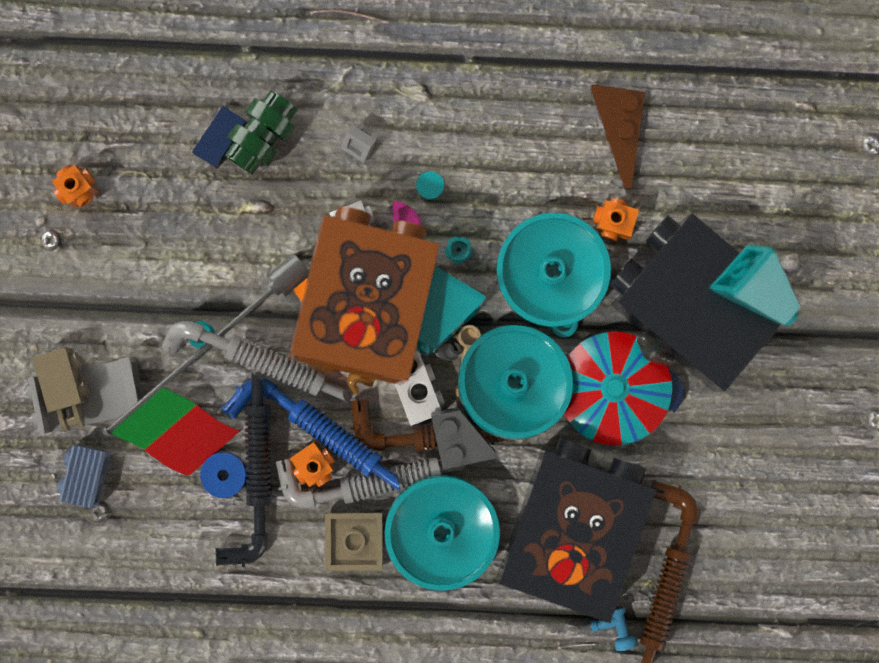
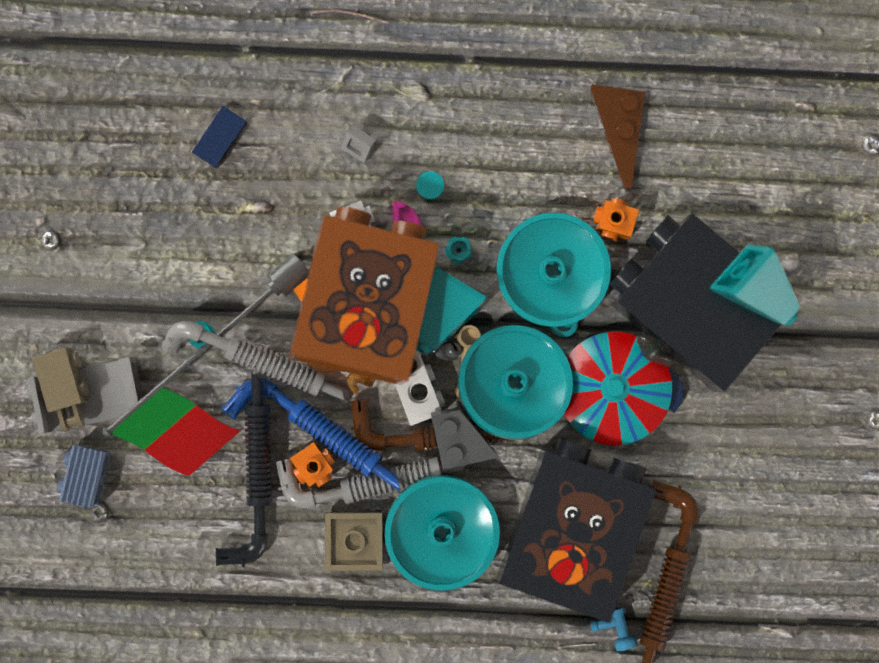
(84, 186): orange brick -> none
(210, 474): blue piece -> none
(267, 123): dark green piece -> none

